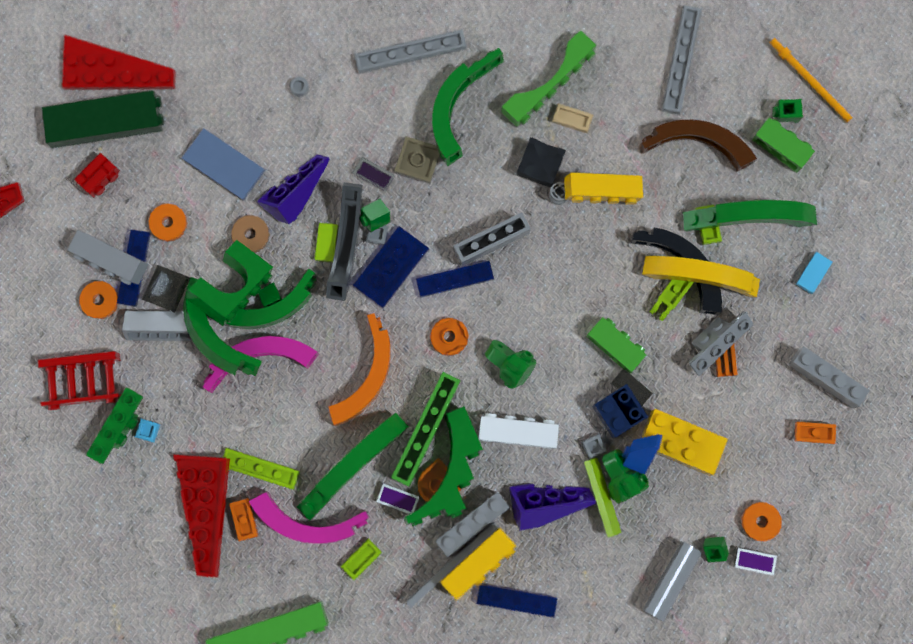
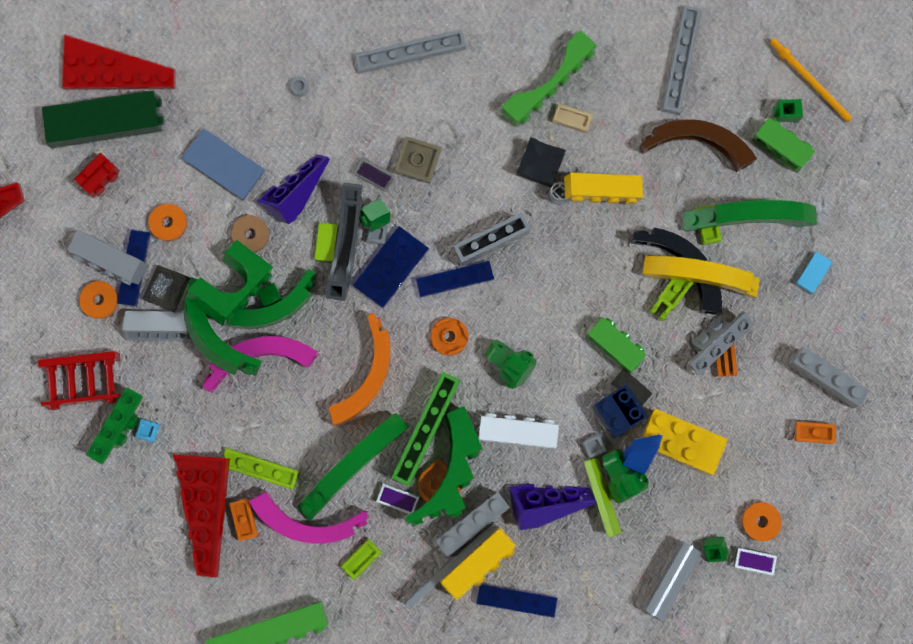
(447, 97): green arch -> none

